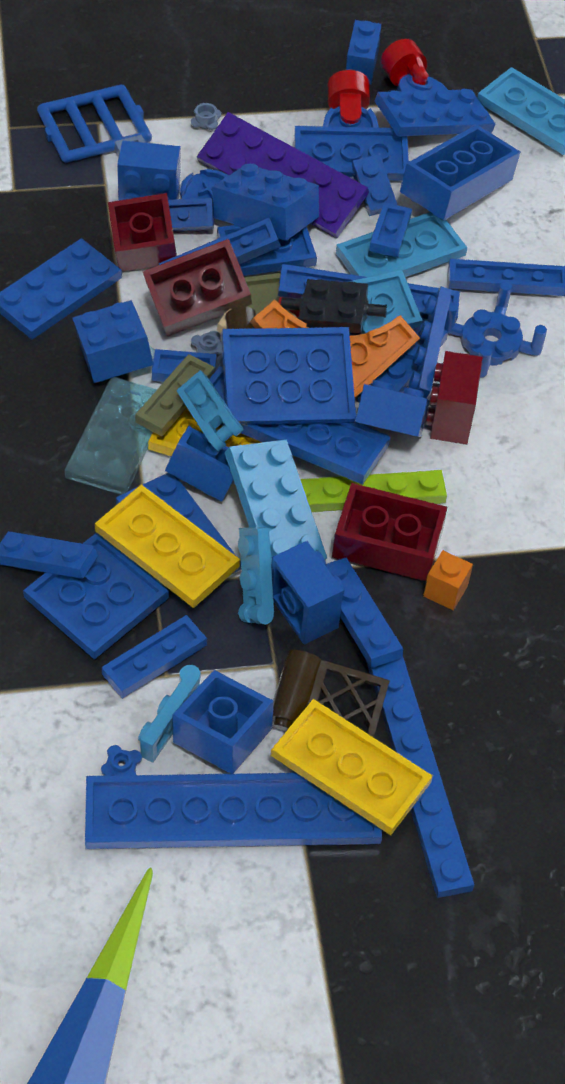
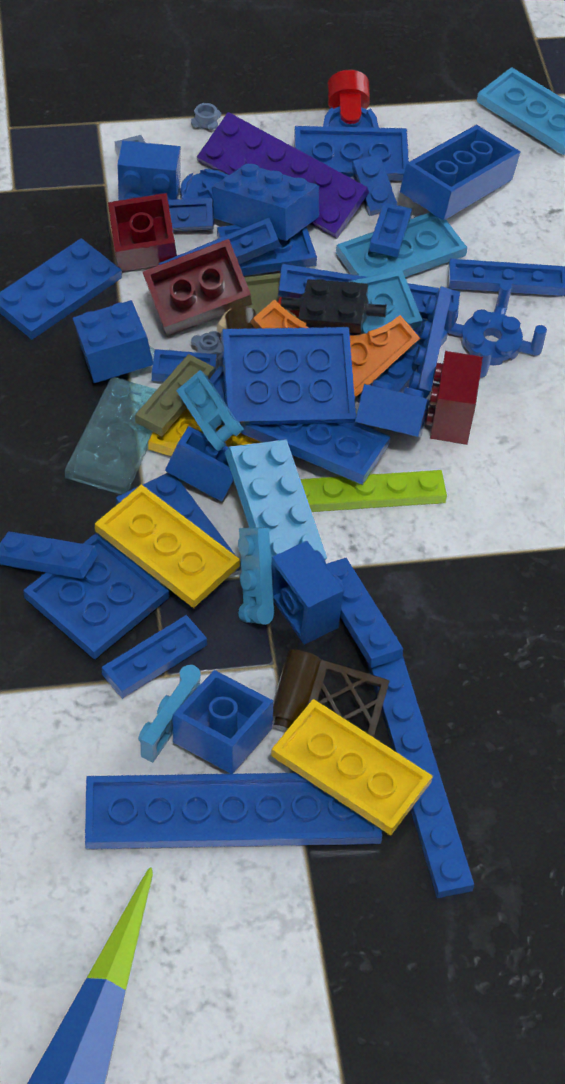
(97, 98): blue bar -> none
(116, 755): blue plate -> none
(364, 48): blue brick -> none
(389, 531): dark red brick -> none
(423, 103): blue plate -> none
(448, 580): orange brick -> none

